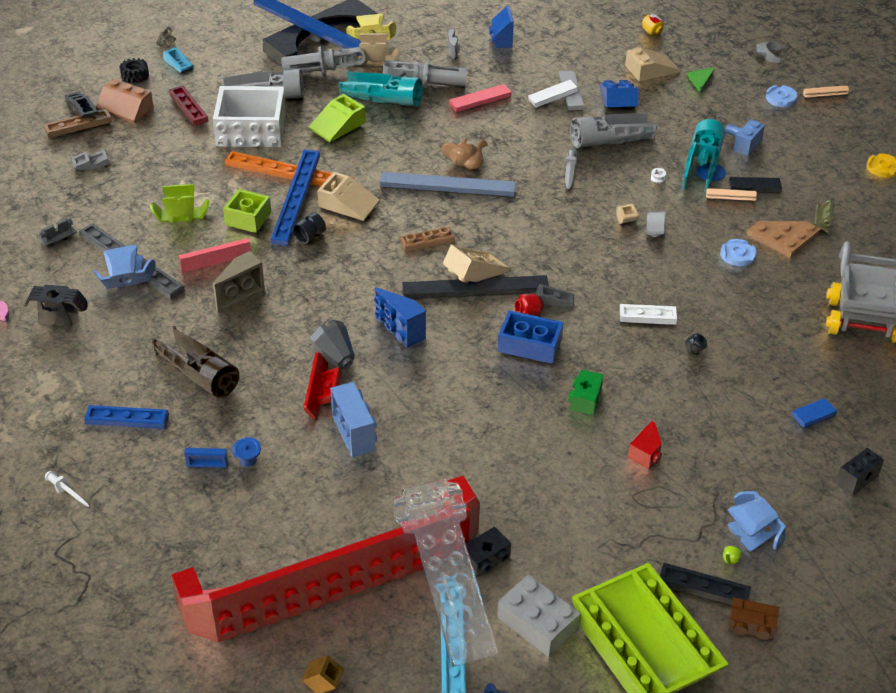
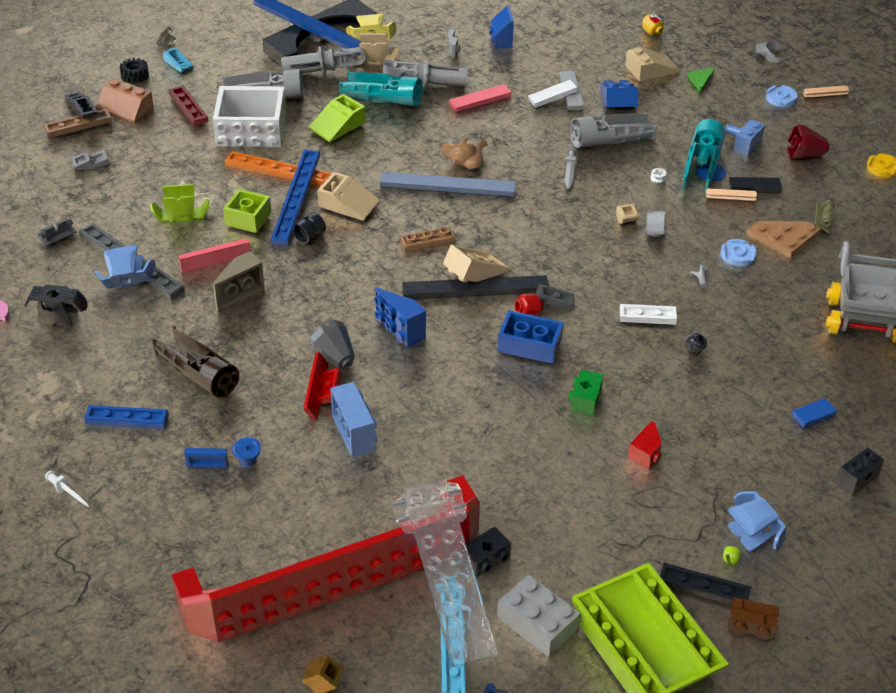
(701, 276): none -> light grey bar
(806, 143): none -> dark red cone

